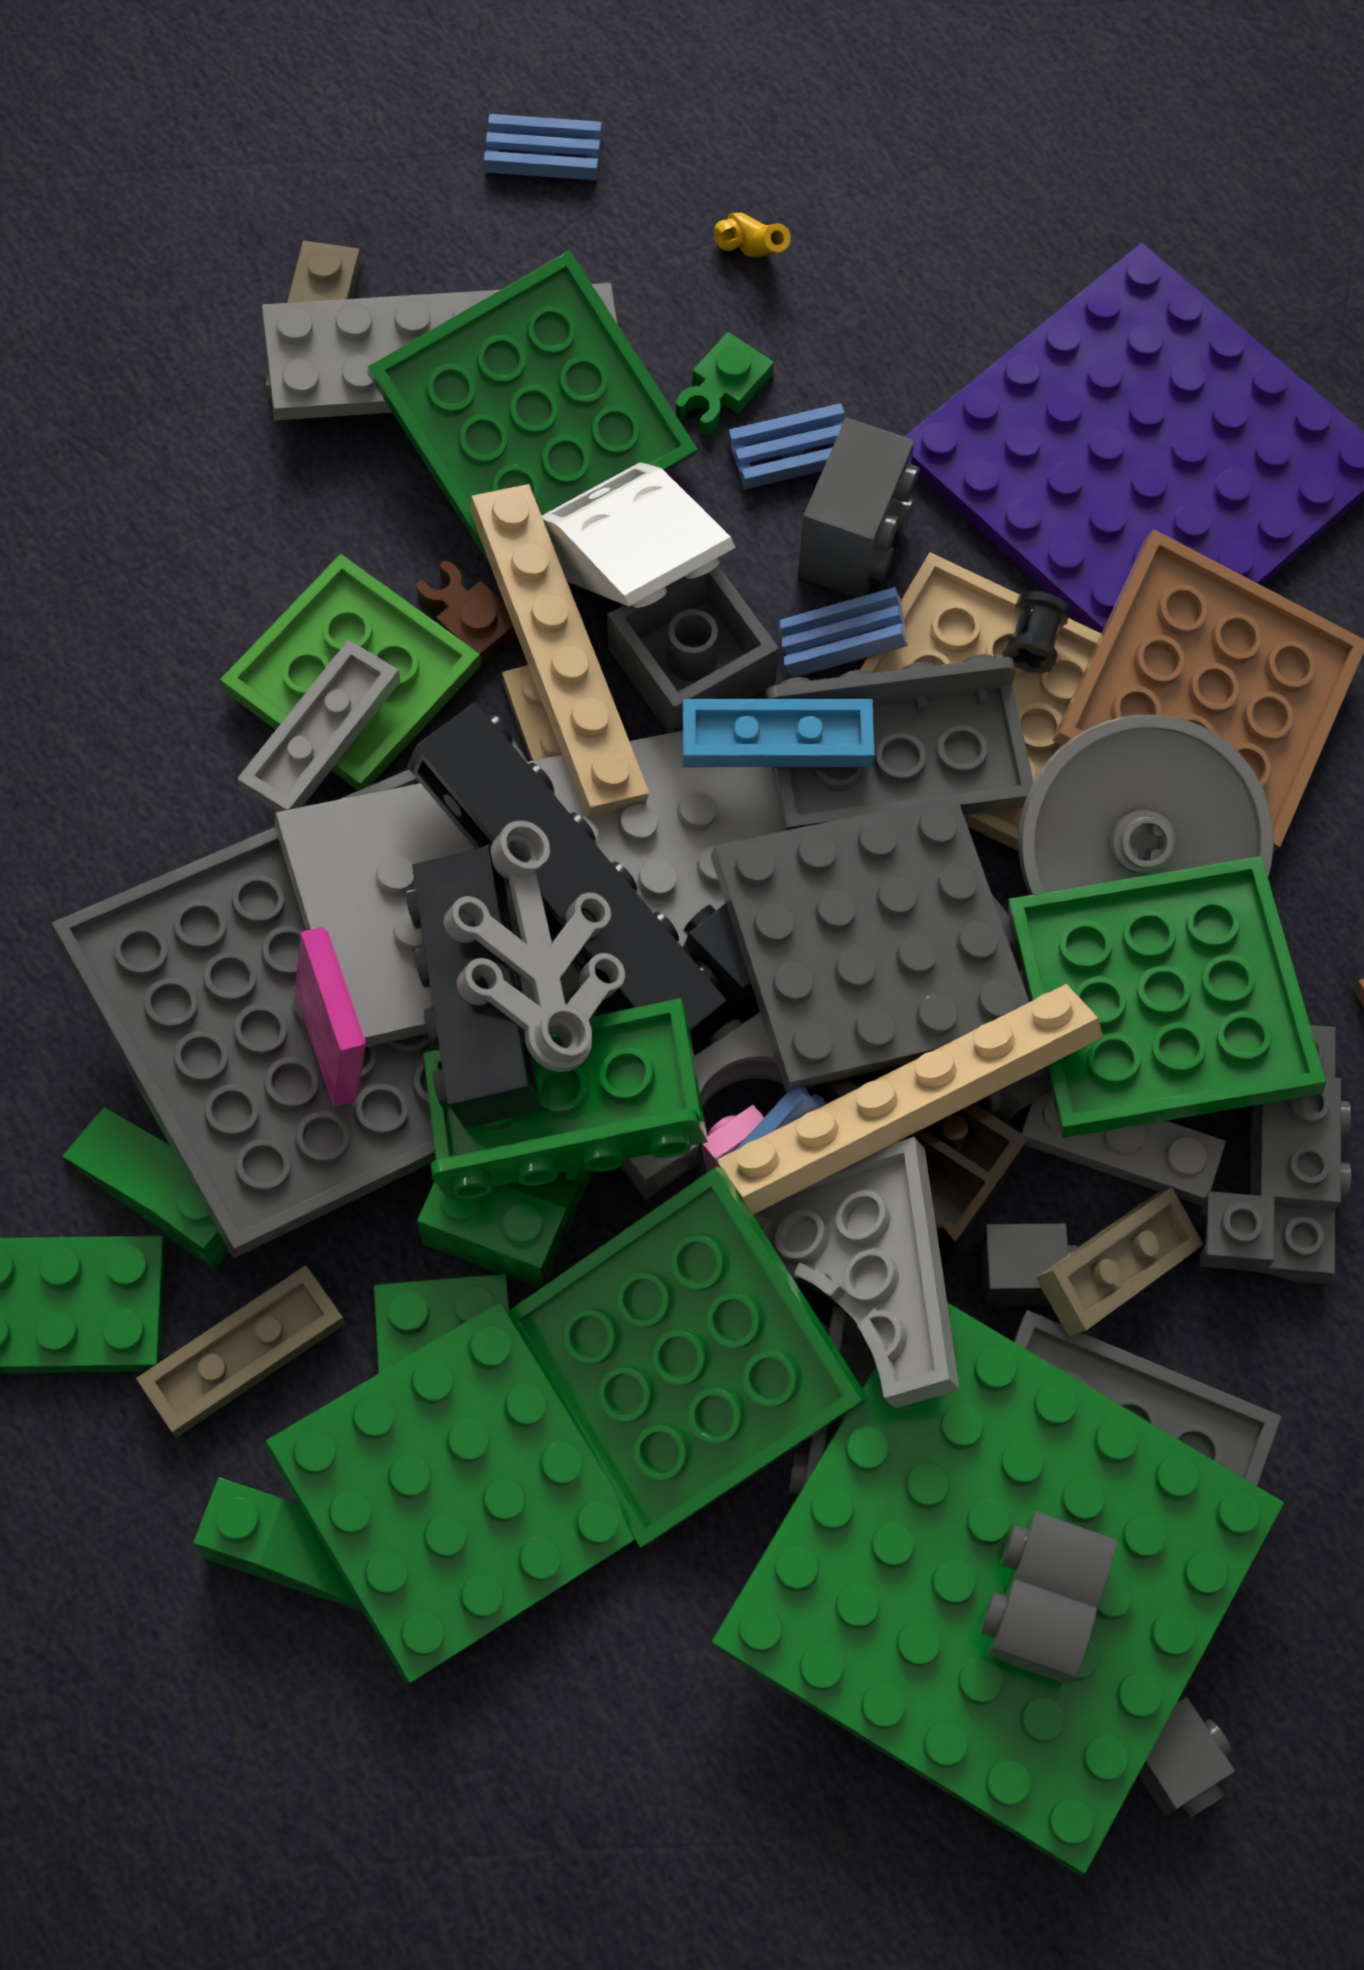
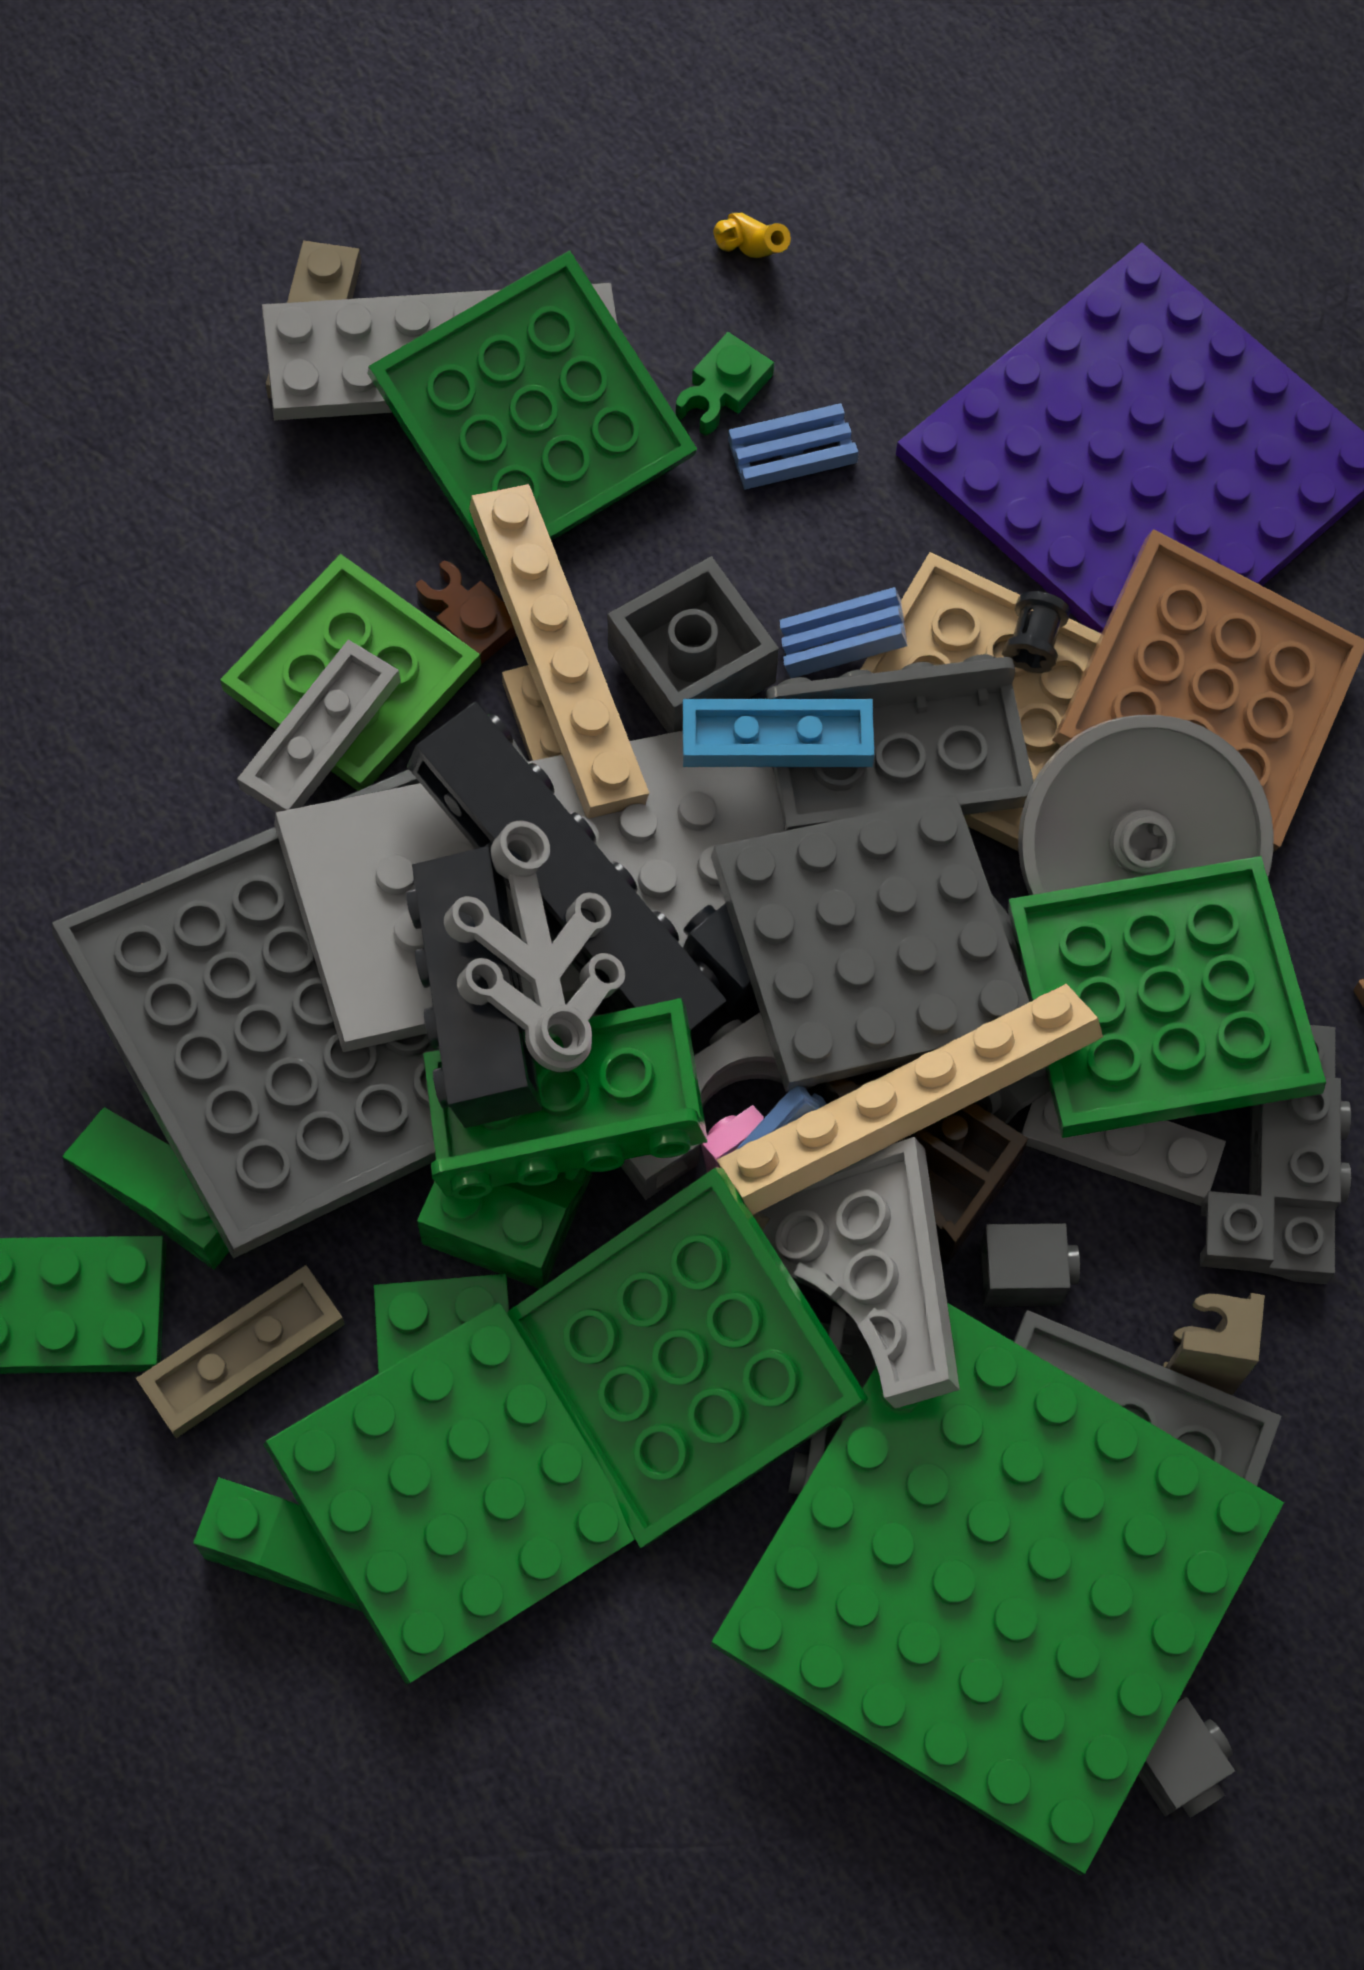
(329, 1016): dark pink tile -> none
(544, 139): medium blue tile -> none
(634, 537): white slope -> none
(857, 509): dark grey brick -> none
(1049, 1597): dark grey brick -> none
(1119, 1261): dark tan plate -> none
(1229, 1352): none -> dark tan hinge

